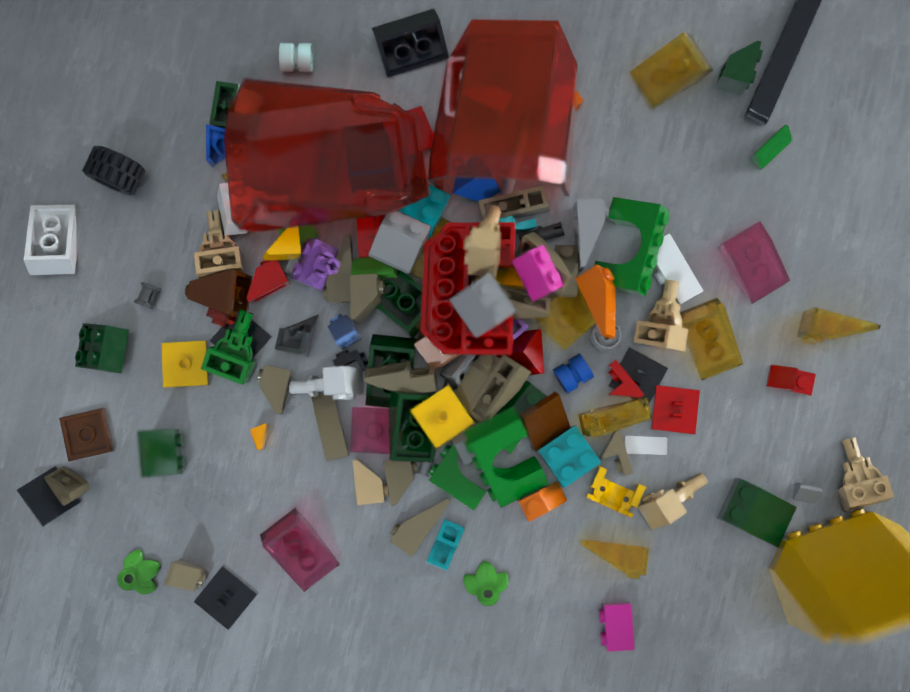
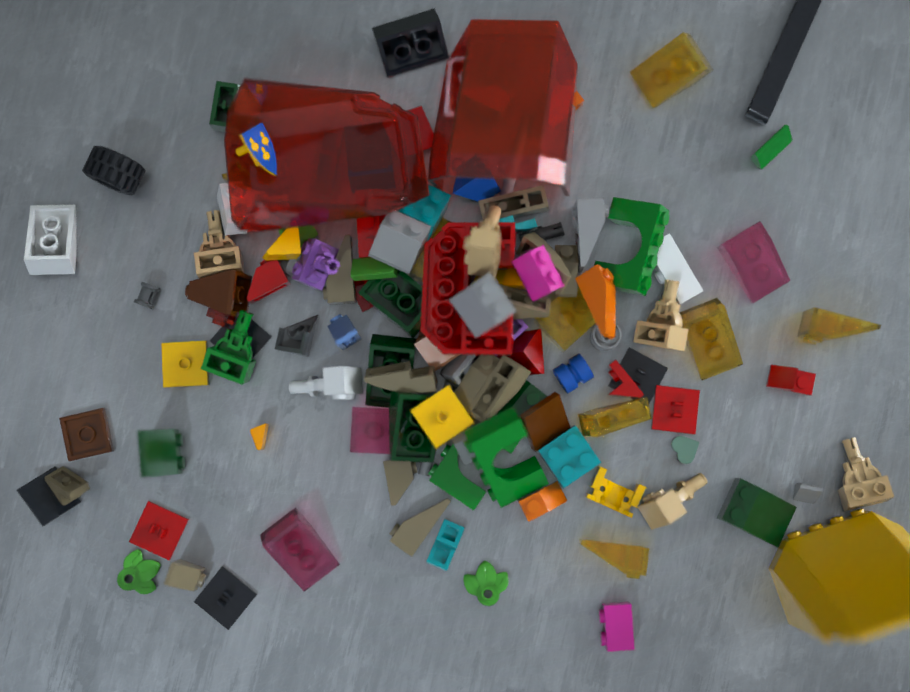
(101, 348): dark green slope -> none
(158, 530): none -> red piece
(214, 145): blue slope -> none
(259, 147): none -> blue shield
(275, 386): dark tan slope -> none
(296, 57): light aqua wheel -> none
(330, 427): dark tan slope -> none
(345, 358): black bracket -> none
(364, 295): dark tan slope -> none
(368, 485): tan slope -> none
(617, 447): dark tan slope -> none
(646, 445): white sticker -> none
(685, 449): none -> sand green tile
(738, 69): dark green slope -> none

